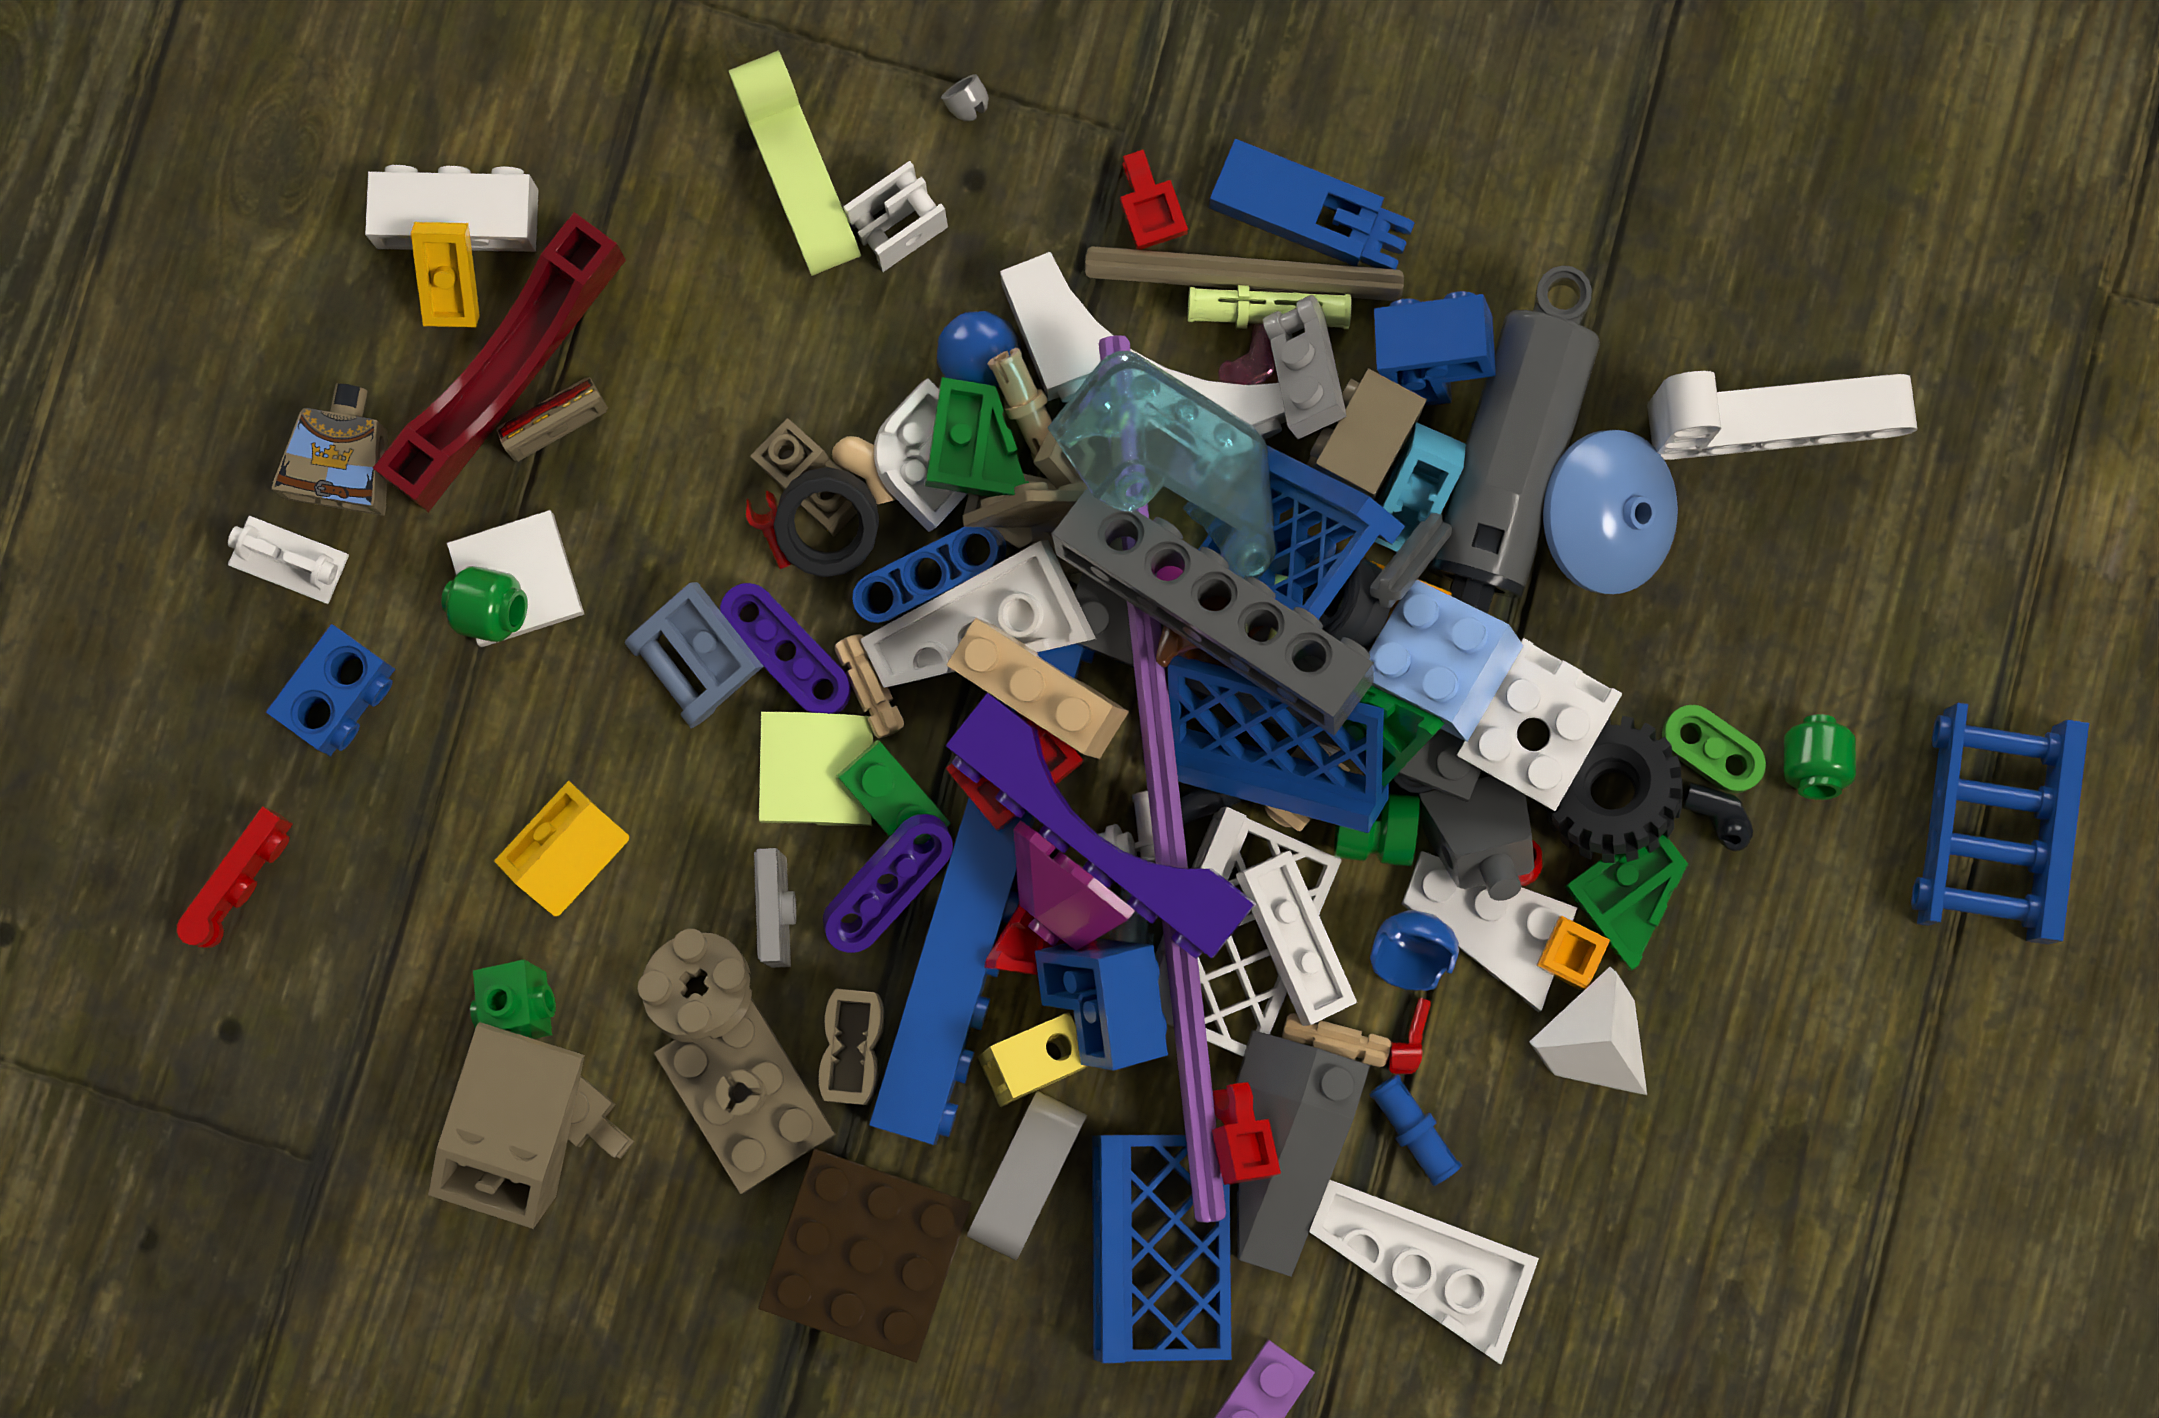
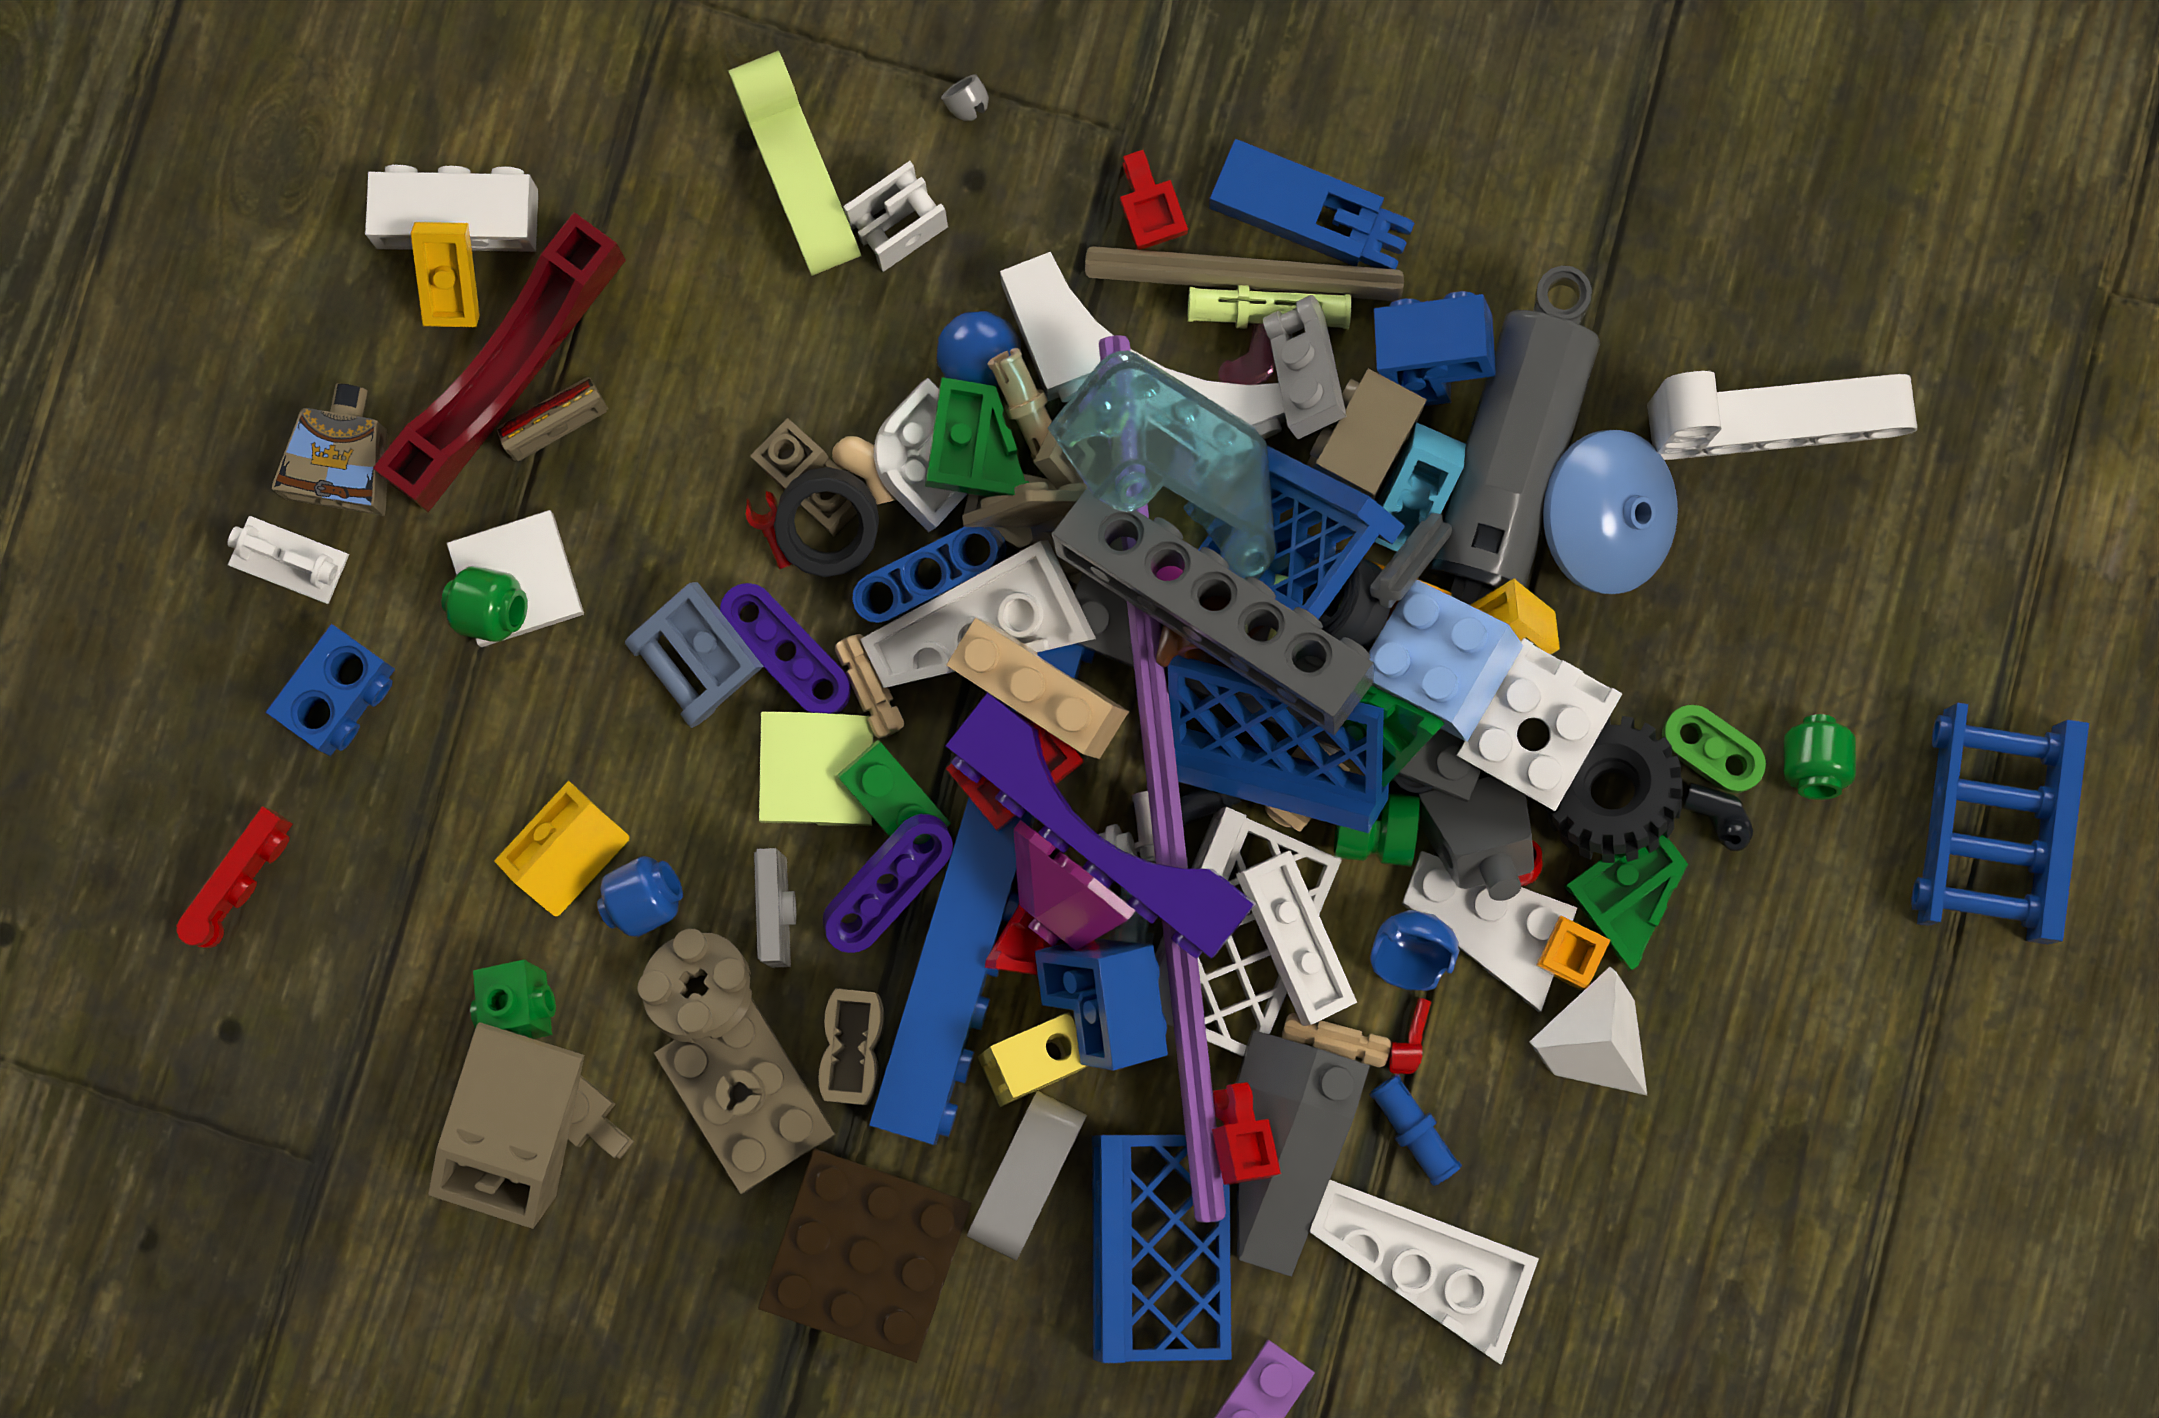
(640, 896): none -> blue head
(1524, 613): none -> yellow panel

